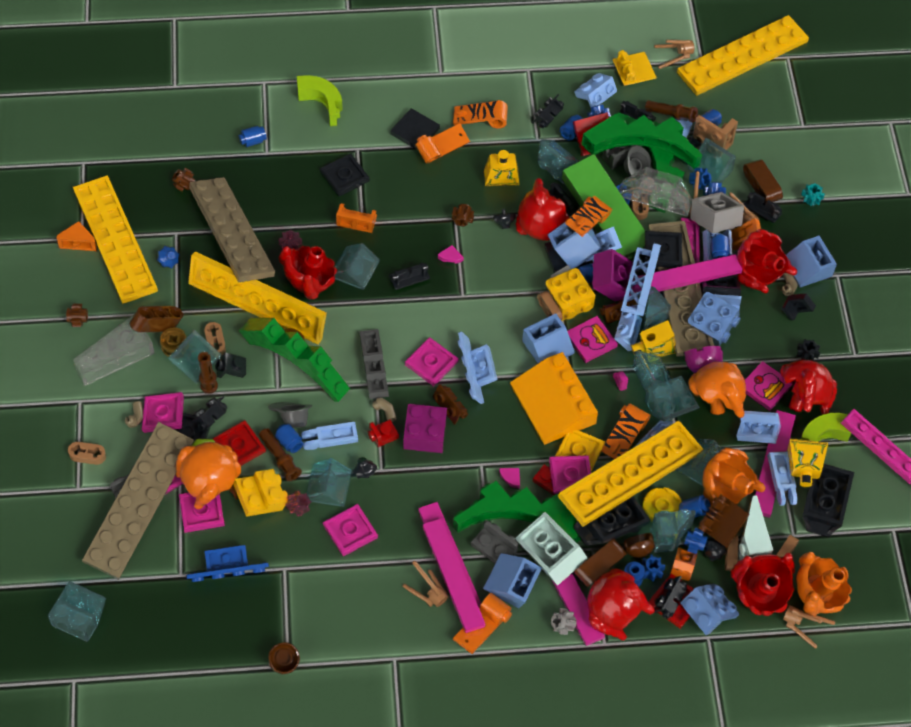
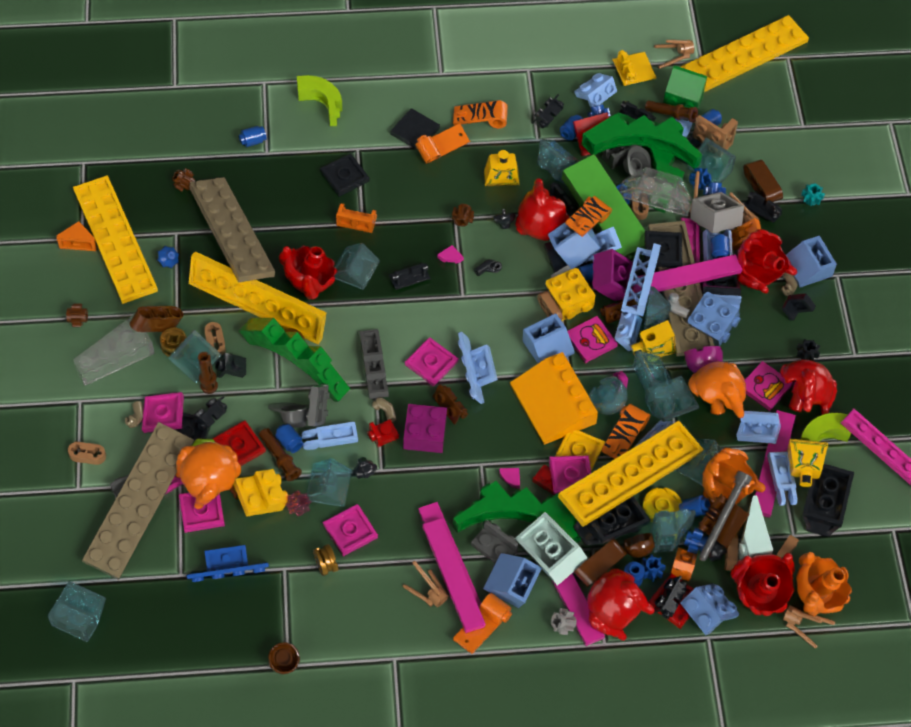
(290, 239): clear pink gear -> none
(317, 409): none -> dark grey plate
(325, 560): none -> pearl gold wheel
(488, 266): none -> black arm
(609, 396): none -> clear light blue cylinder
(675, 306): none -> light grey arm
(685, 88): none -> green slope
(741, 480): none -> dark grey piece

